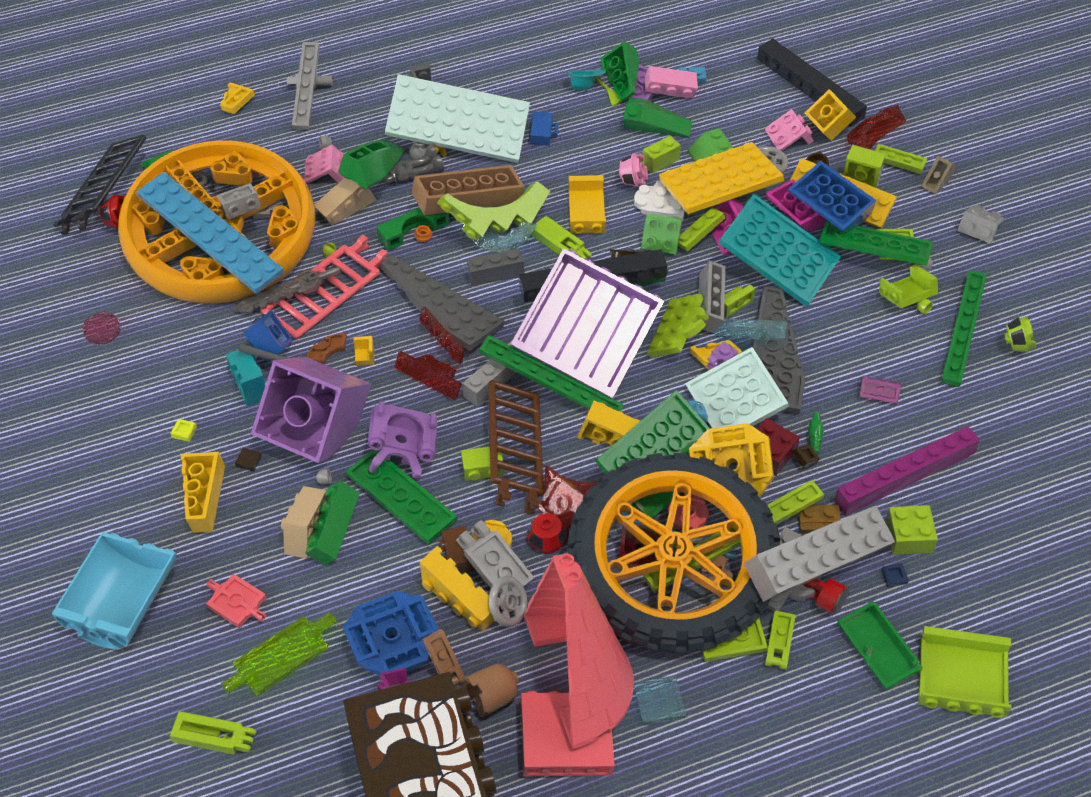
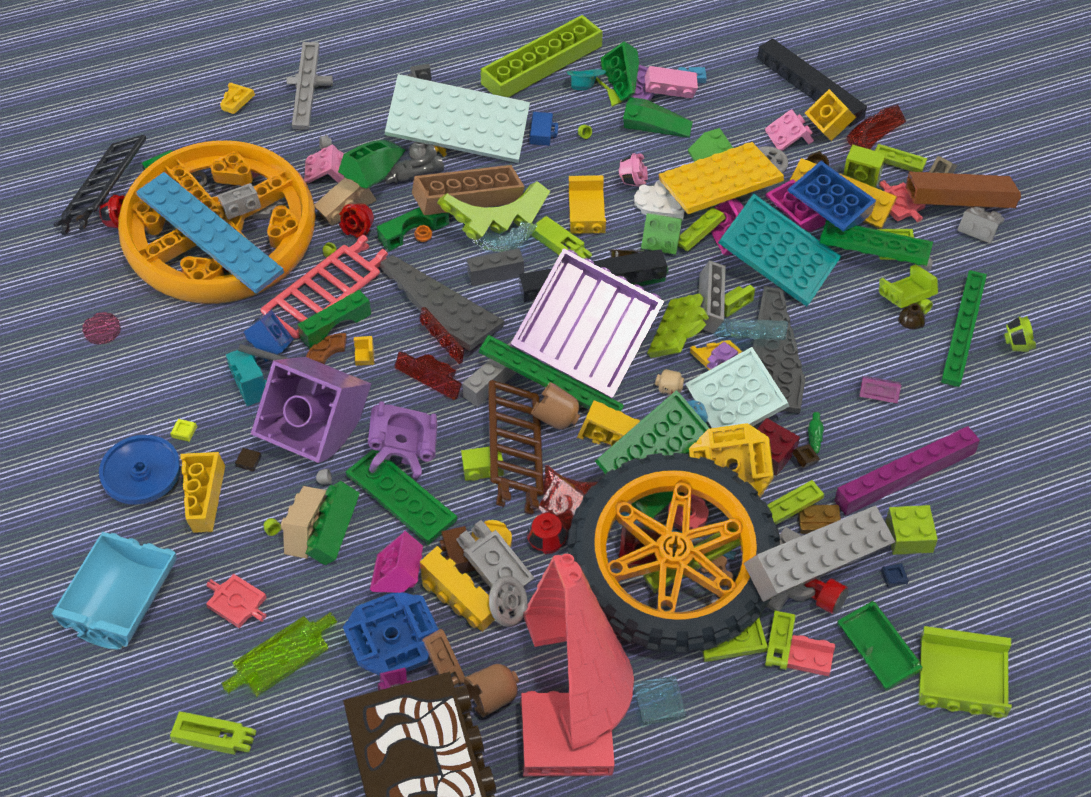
(139, 469): none -> blue dish
(272, 526): none -> lime hinge
(305, 282): flat silver bar -> none
(316, 328): none -> green arch
(356, 219): none -> red cone
(397, 565): none -> dark pink slope
(541, 57): none -> lime brick
(557, 407): none -> medium nougat cylinder
(584, 131): none -> lime hinge
(661, 154): lime brick -> none
(669, 382): none -> tan head
(810, 655): none -> coral bracket
(903, 205): none -> coral plate
(912, 317): none -> dark brown piece
(962, 189): none -> dark orange brick

